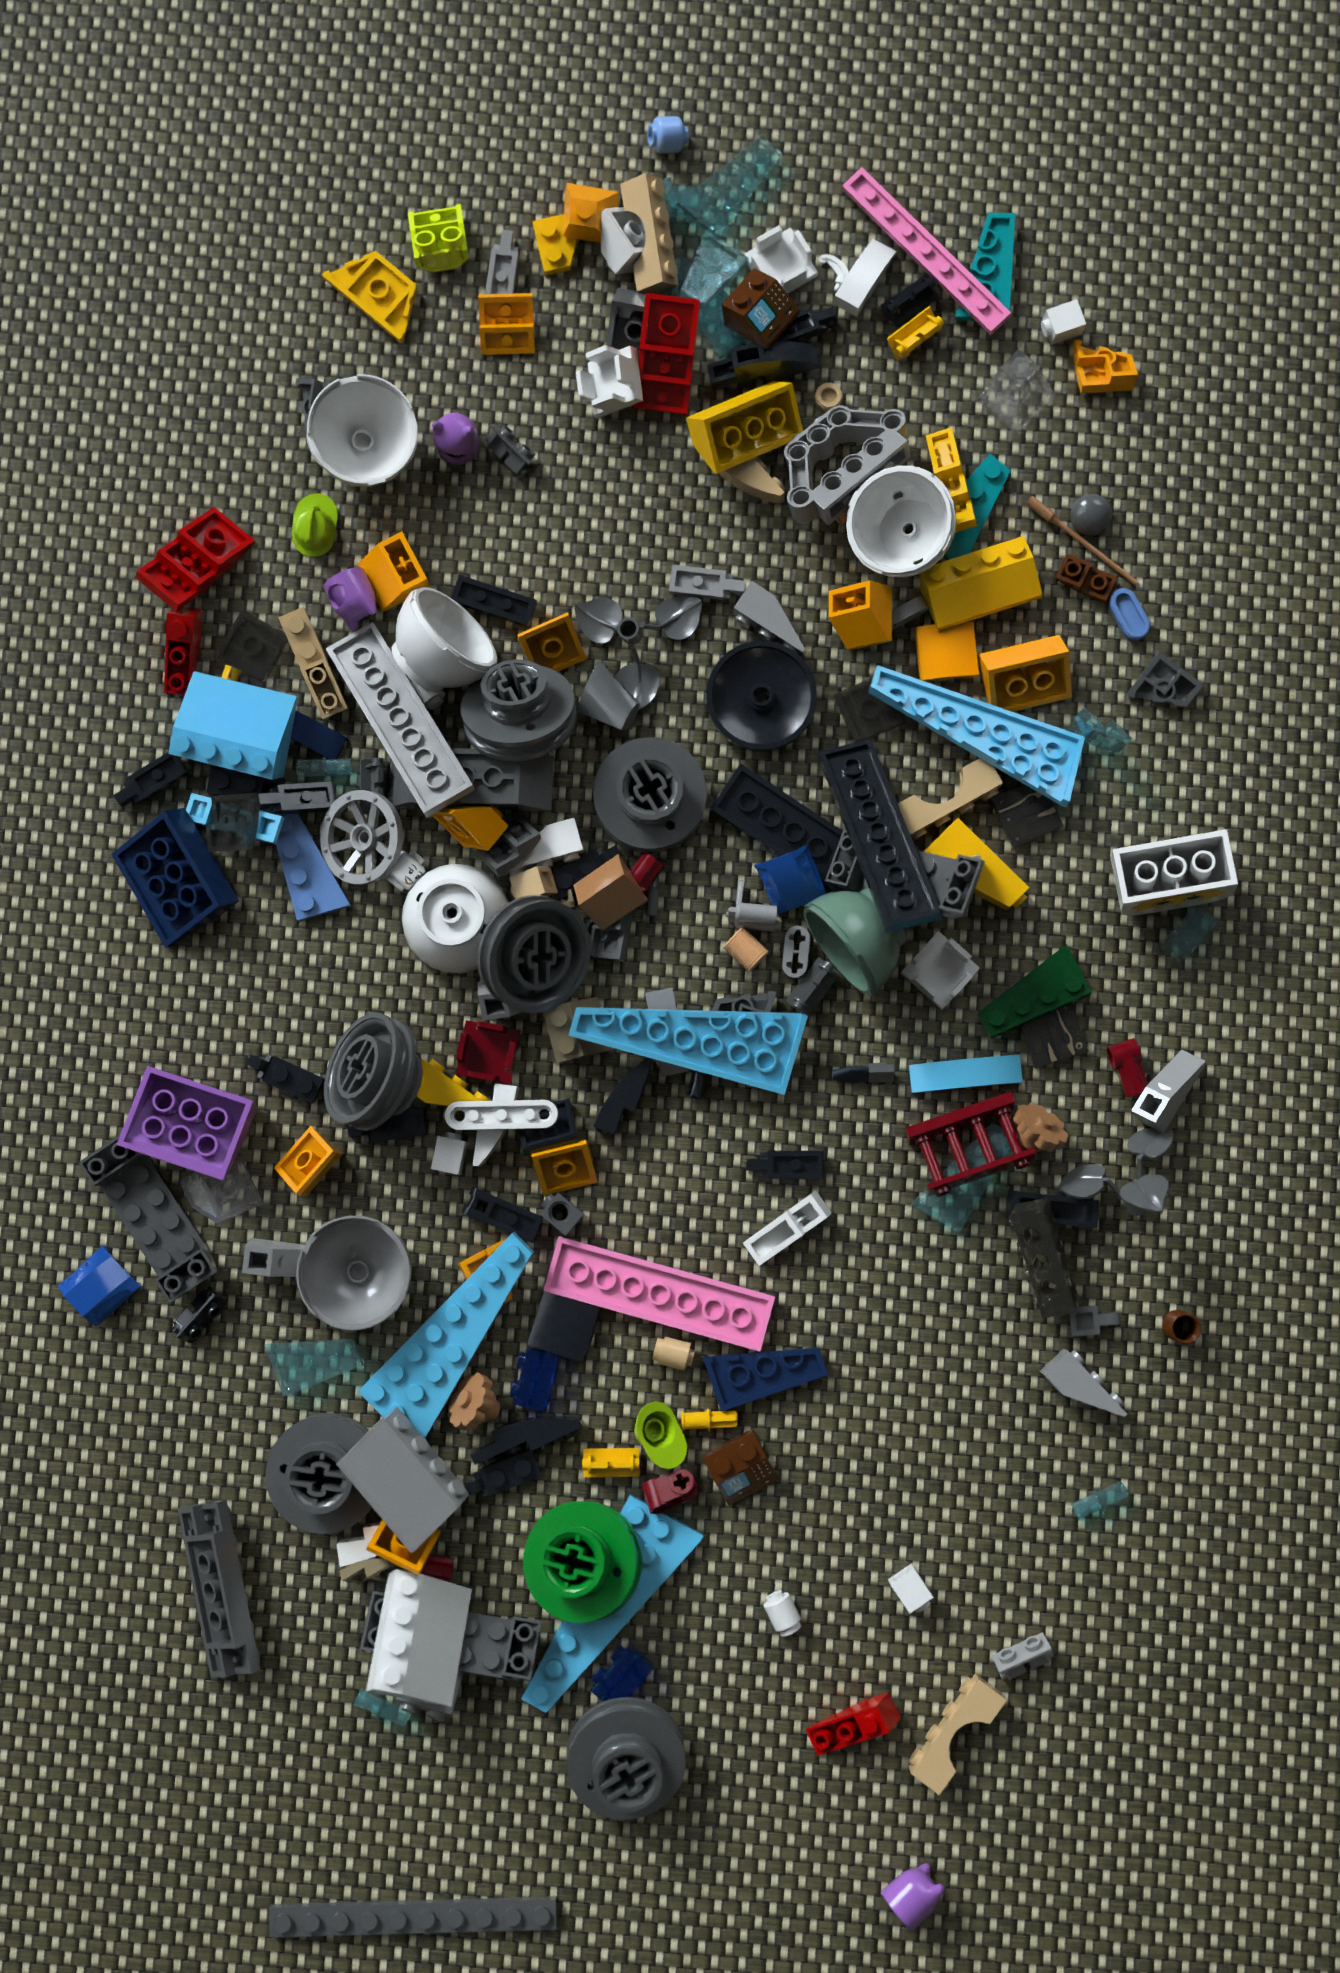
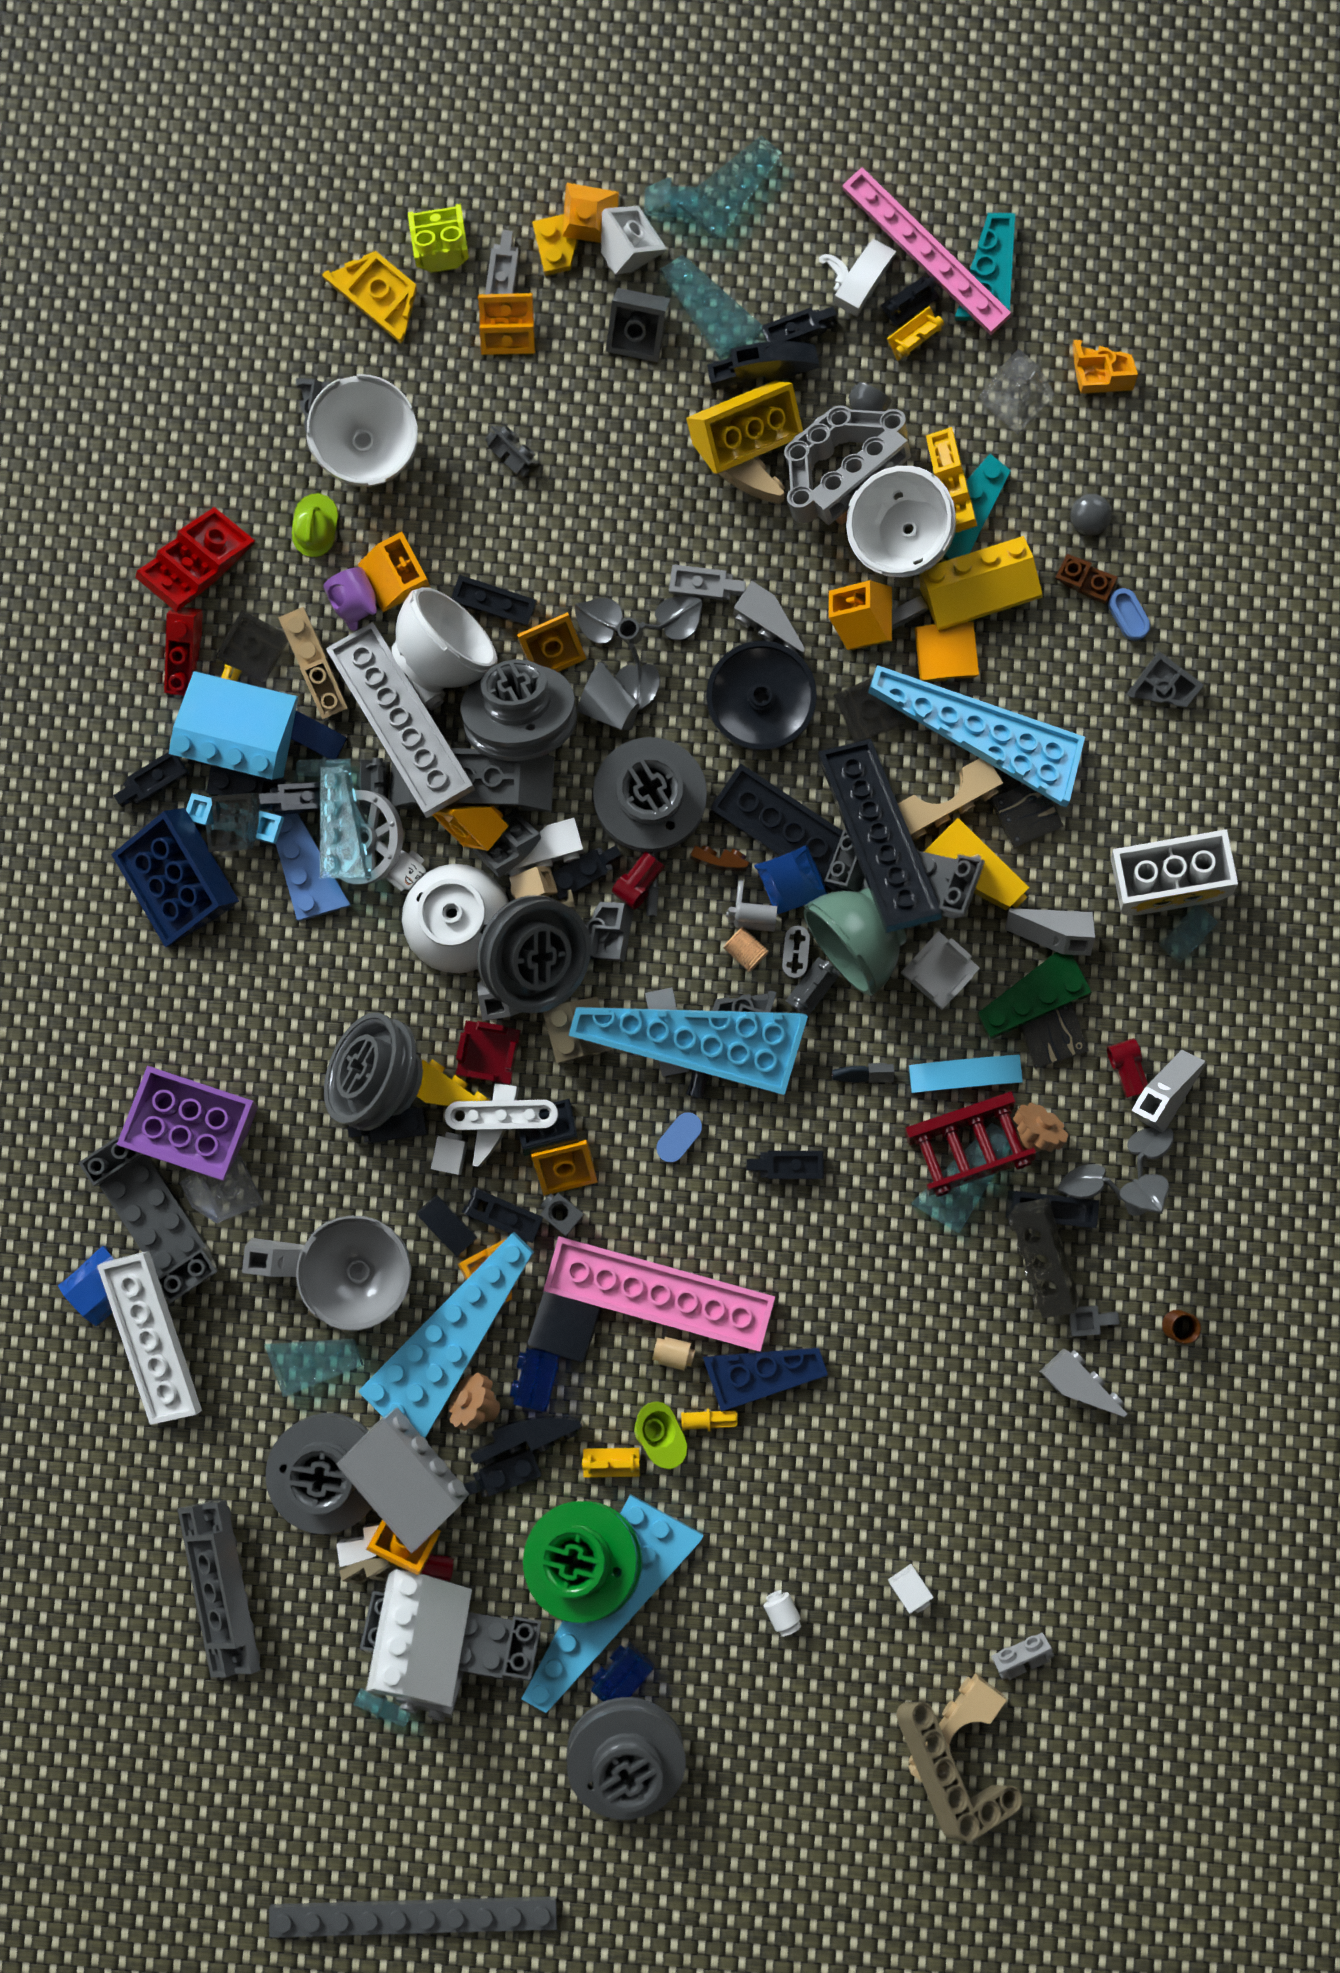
(149, 1337): none -> white plate
(191, 1325): black hinge -> none
(287, 1077): black hinge -> none
(307, 1162): light orange slope -> none
(340, 837): none -> clear light blue wing
(446, 1225): none -> black slope
(456, 436): medium lavender piece -> none
(609, 893): medium nougat slope -> none
(611, 379): white panel -> none
(624, 1096): black slope -> none
(656, 267): tan arch -> none
(666, 1491): dark red piece -> none
(667, 134): light blue head -> none
(667, 352): red slope -> none
(679, 1137): none -> medium blue tile
(712, 269): clear light blue wing -> none
(728, 861): none -> reddish brown slope
(740, 1467): reddish brown slope -> none
(759, 309): reddish brown slope -> none
(783, 257): white panel -> none
(787, 1228): white slope -> none
(828, 396): tan tile -> none
(855, 1724): red slope -> none
(868, 398): none -> dark grey hair
(913, 1895): medium lavender piece -> none
(948, 1781): none -> dark tan beam
(1027, 674): light orange slope -> none
(1051, 517): medium nougat piece -> none
(1058, 930): none -> light grey slope
(1063, 322): white brick -> none
(1099, 1500): clear light blue axle -> none
(1108, 737): clear light blue slope -> none

